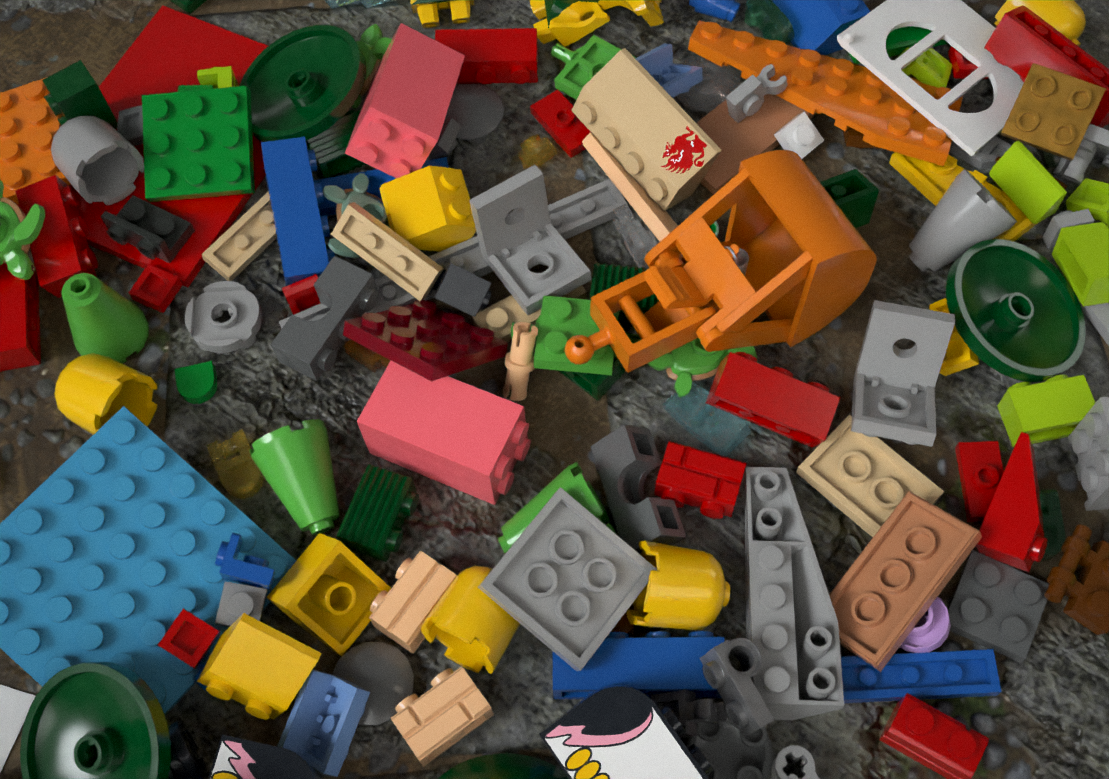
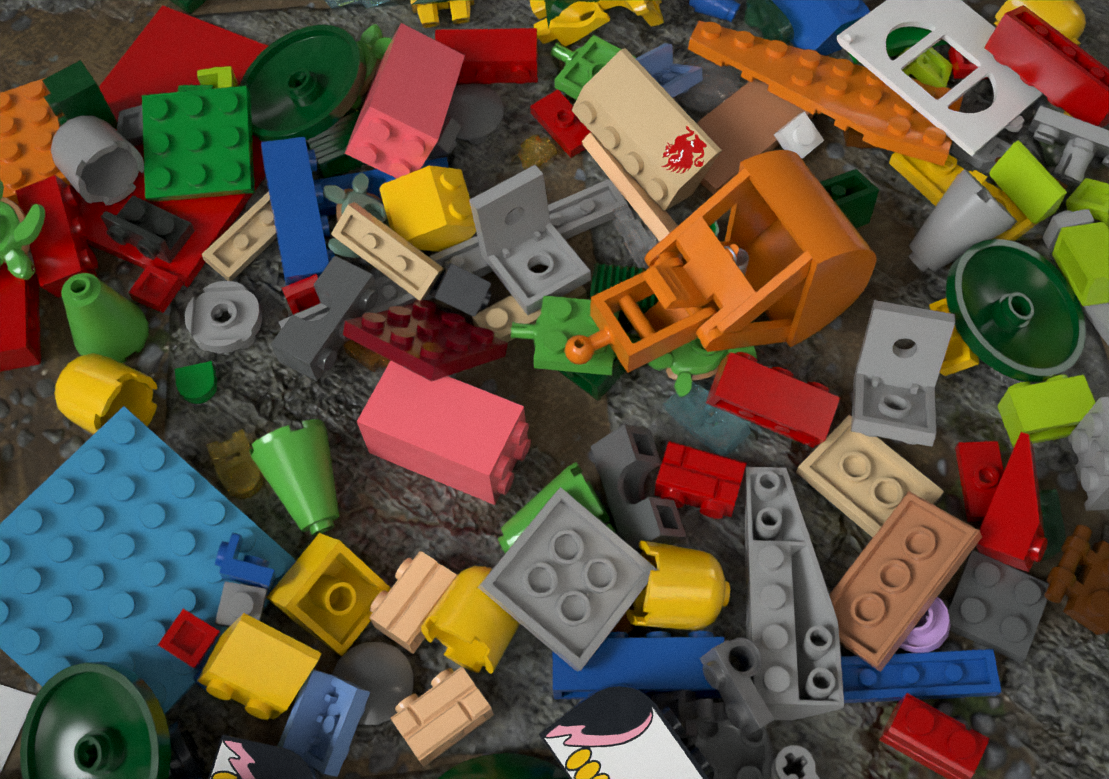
(378, 513): dark green brick -> none
(520, 361): light nougat pin -> none
(750, 94): light grey plate -> none
(1053, 111): pearl gold plate -> none

